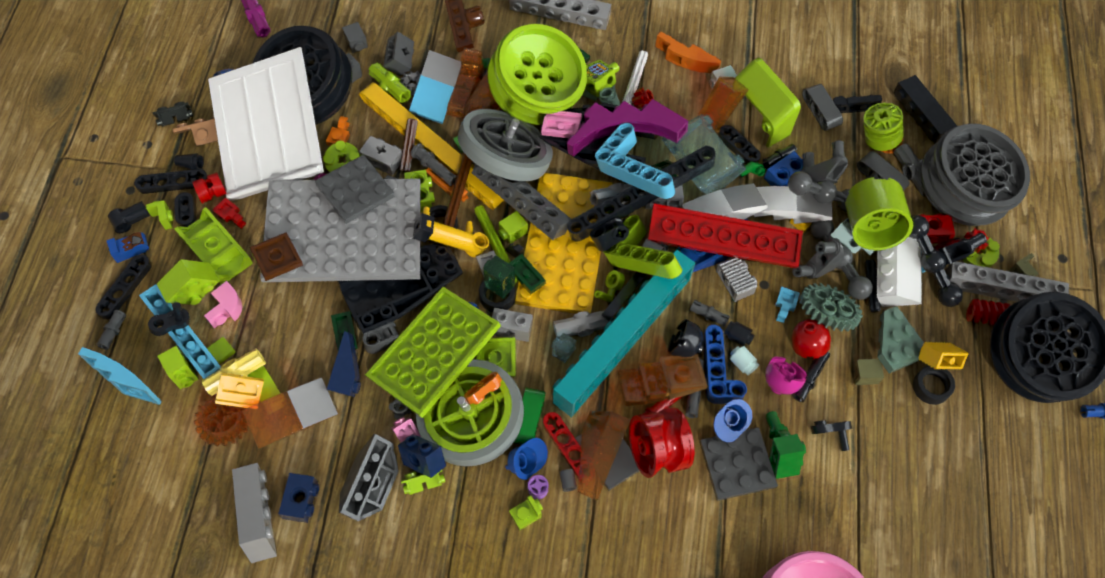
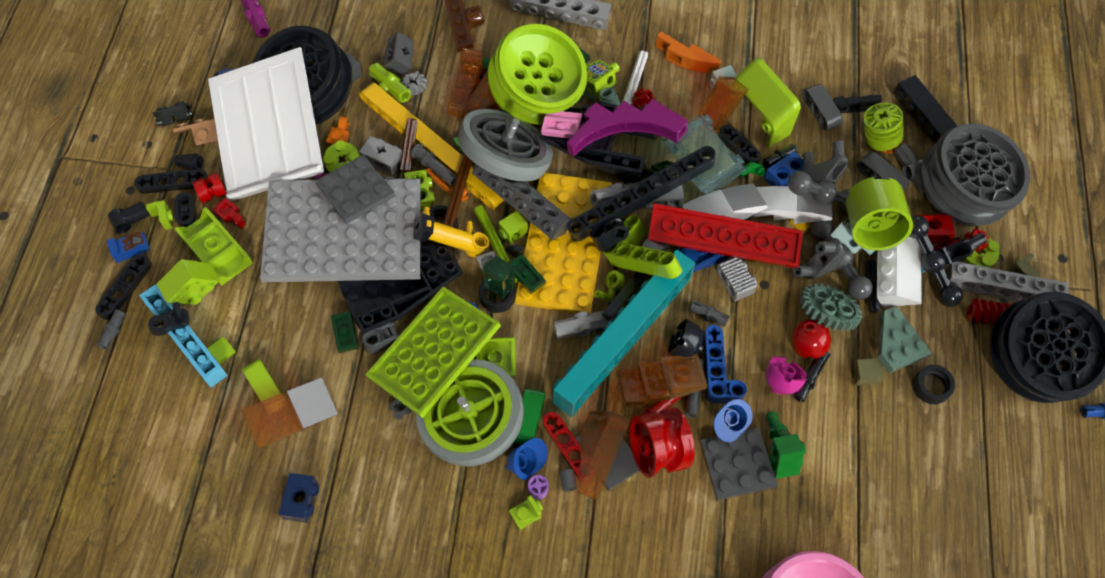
(119, 376): medium azure slope -> none
(178, 367): lime brick -> none
(207, 419): clear orange gear -> none
(228, 305): bright pink brick -> none
(238, 390): yellow plate -> none
(240, 366): light yellow piece -> none
(253, 513): light grey wedge -> none
(276, 256): reddish brown plate -> none
(345, 373): dark blue slope -> none
(355, 37): dark grey brick -> none
(369, 479): dark grey wedge -> none
(404, 428): bright pink bracket -> none
(414, 482): lime hinge -> none
(422, 455): dark blue brick -> none
(435, 87): slope -> none
(483, 387): orange plate -> none
(513, 324): light grey brick -> none
(563, 347): clear light blue plate -> none
(613, 161): medium azure beam -> none
(739, 333): black brick -> none
(744, 360): light aqua brick -> none
(787, 301): medium azure plate -> none
(841, 427): black piece -> none
(943, 355): yellow brick -> none

